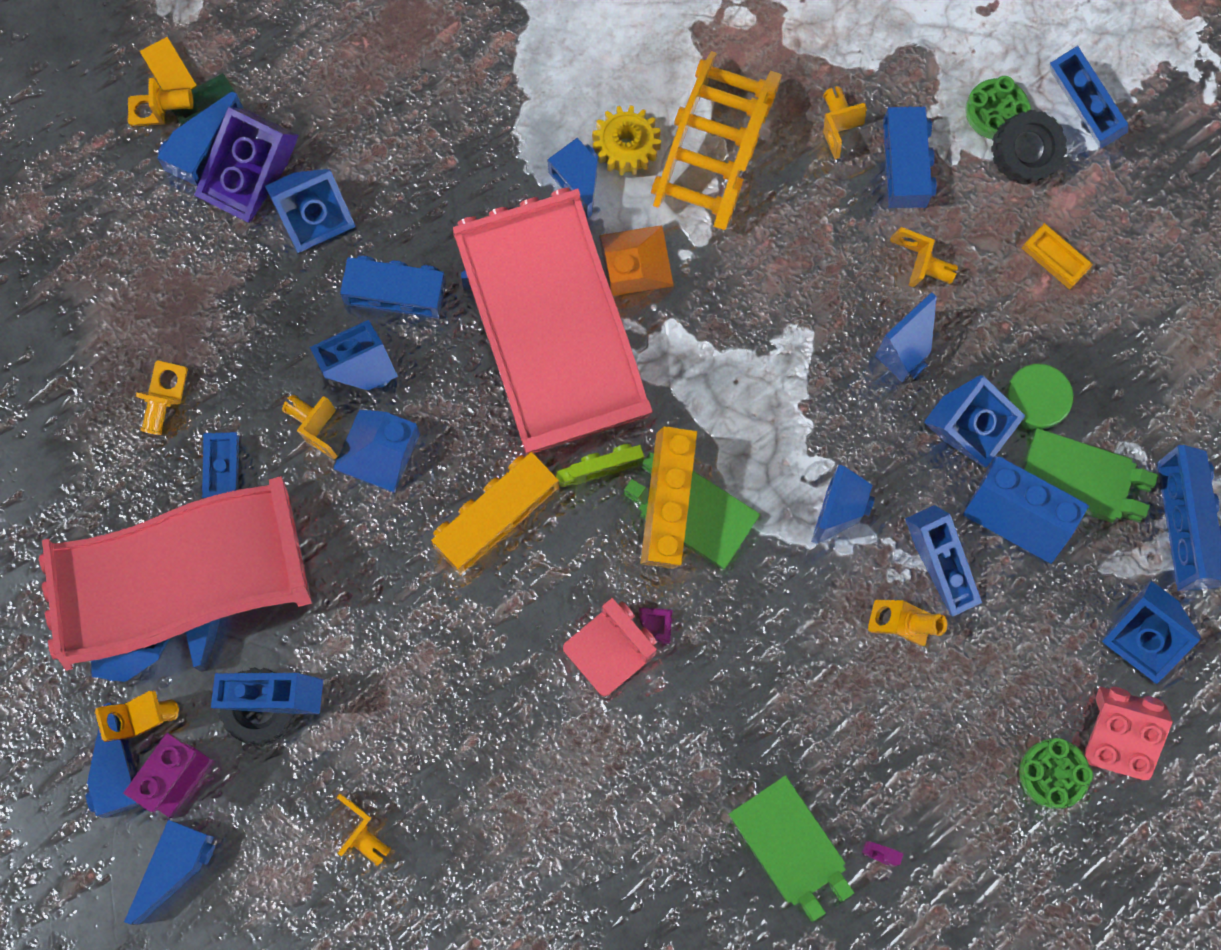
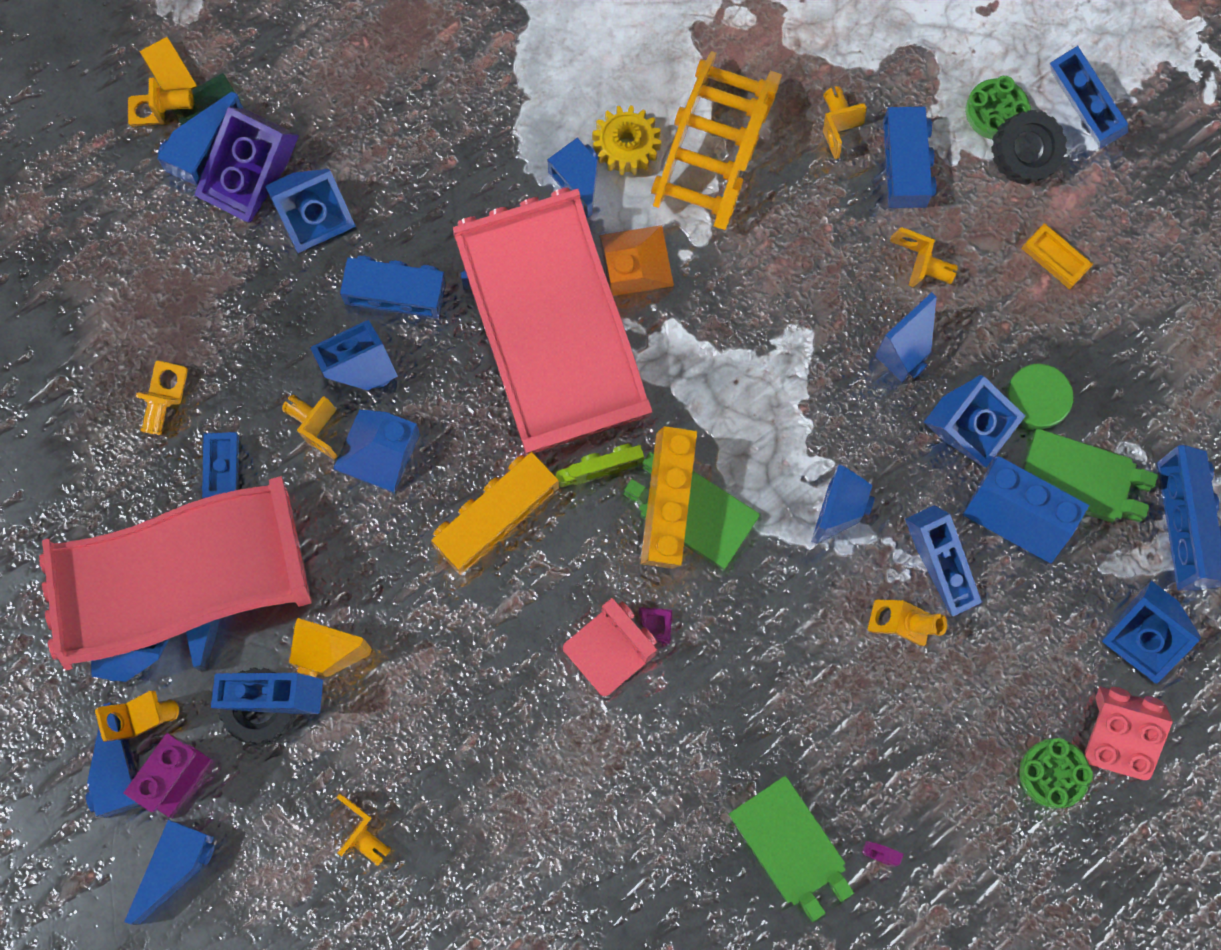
(324, 650): none -> light orange slope

